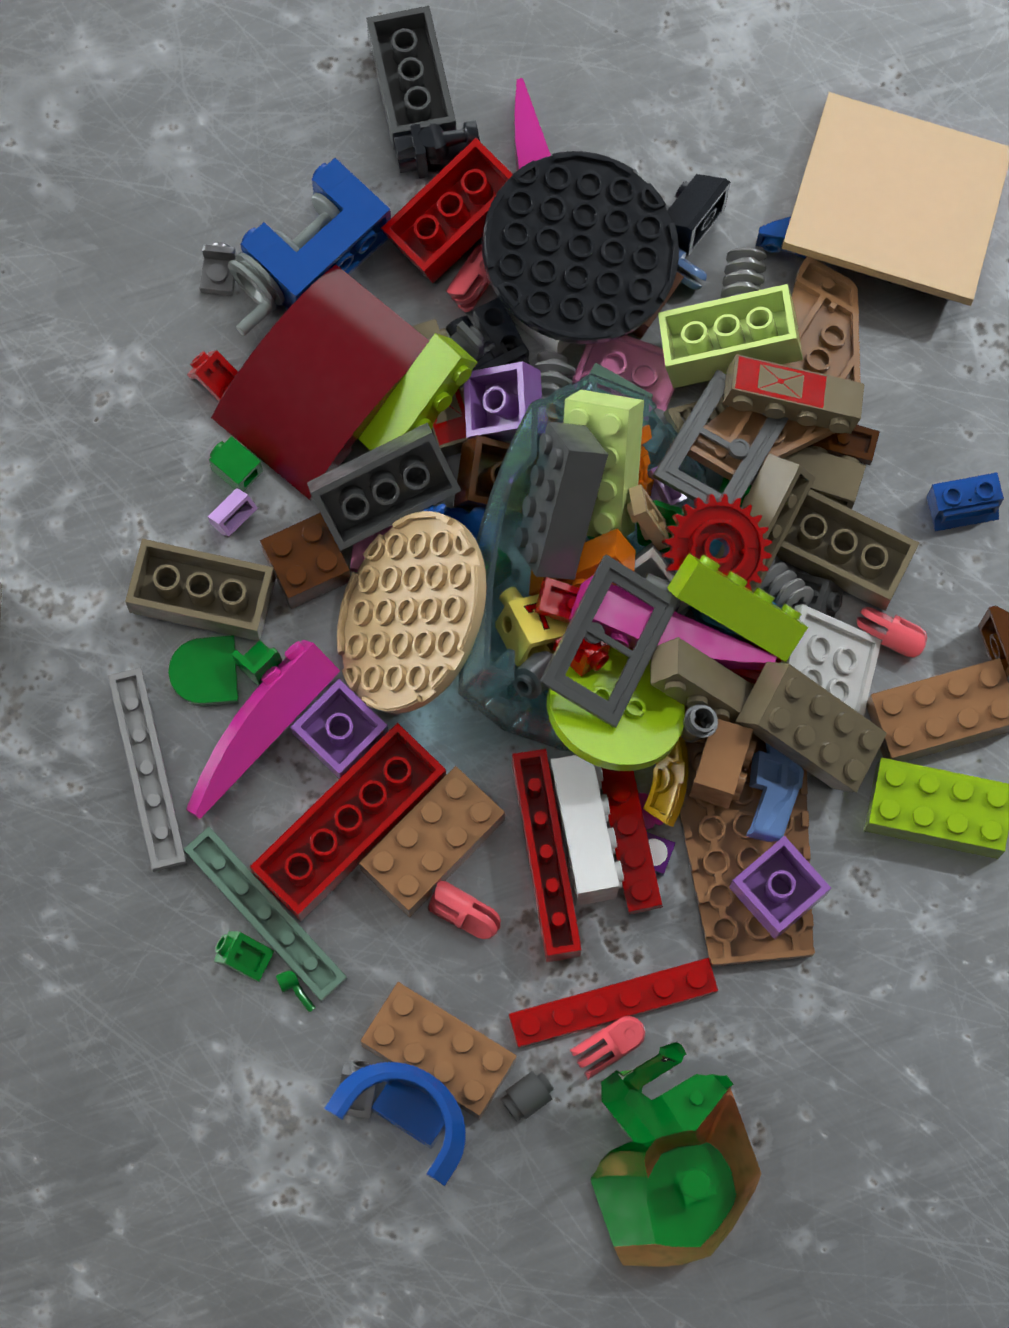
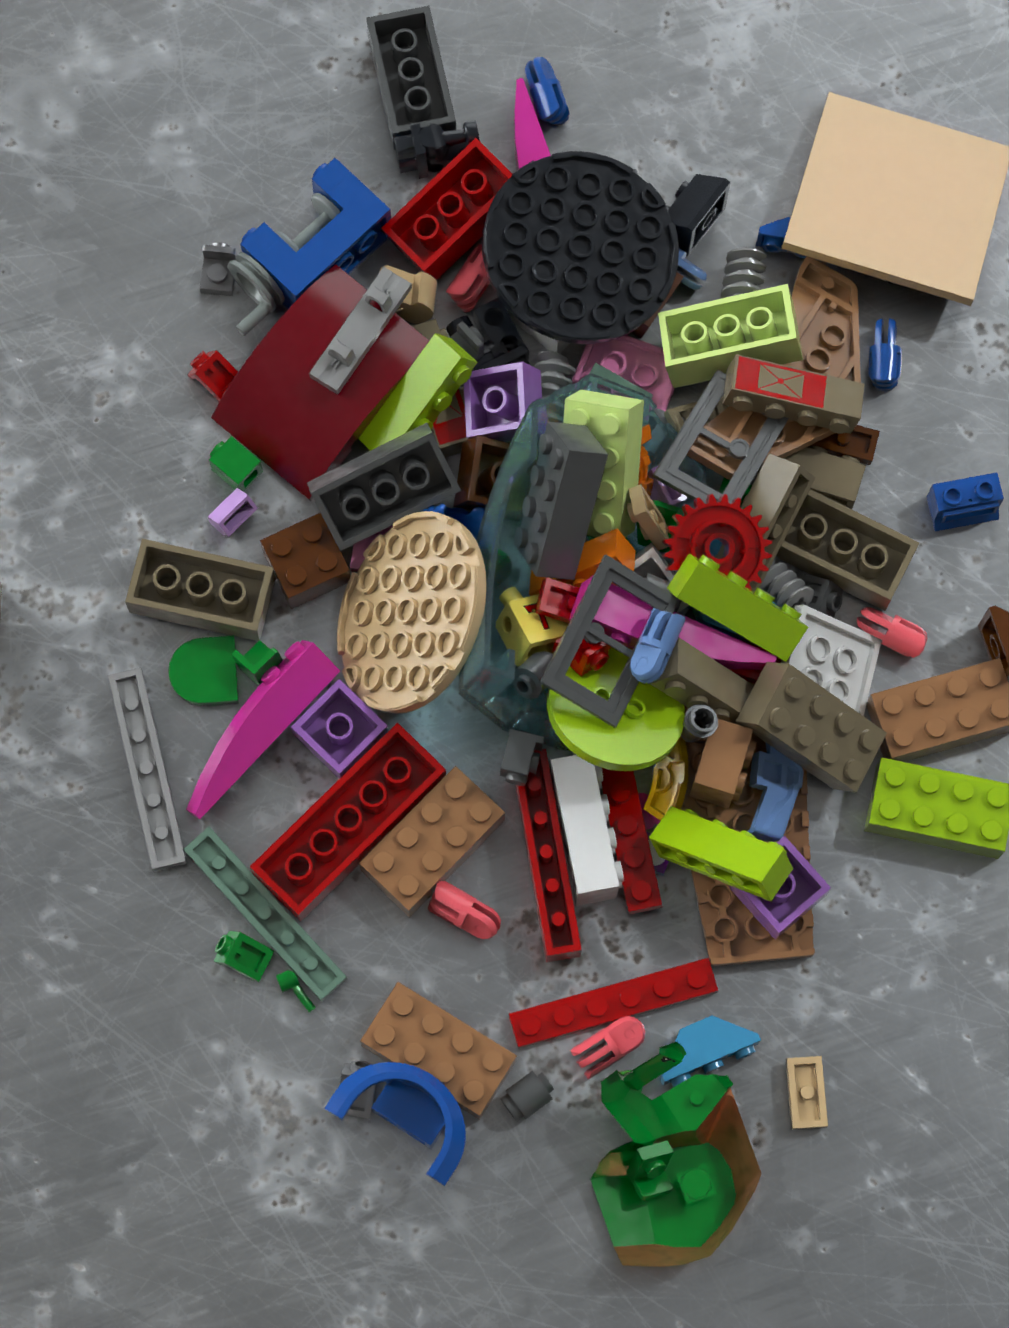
(360, 331): none -> light grey hinge
(420, 301): none -> tan brick
(520, 756): none -> dark grey brick
(546, 92): none -> blue arm
(648, 1170): none -> green bracket
(656, 645): none -> medium blue arm
(707, 1045): none -> dark azure slope
(721, 852): none -> lime brick
(806, 1092): none -> tan plate
(885, 358): none -> blue arm

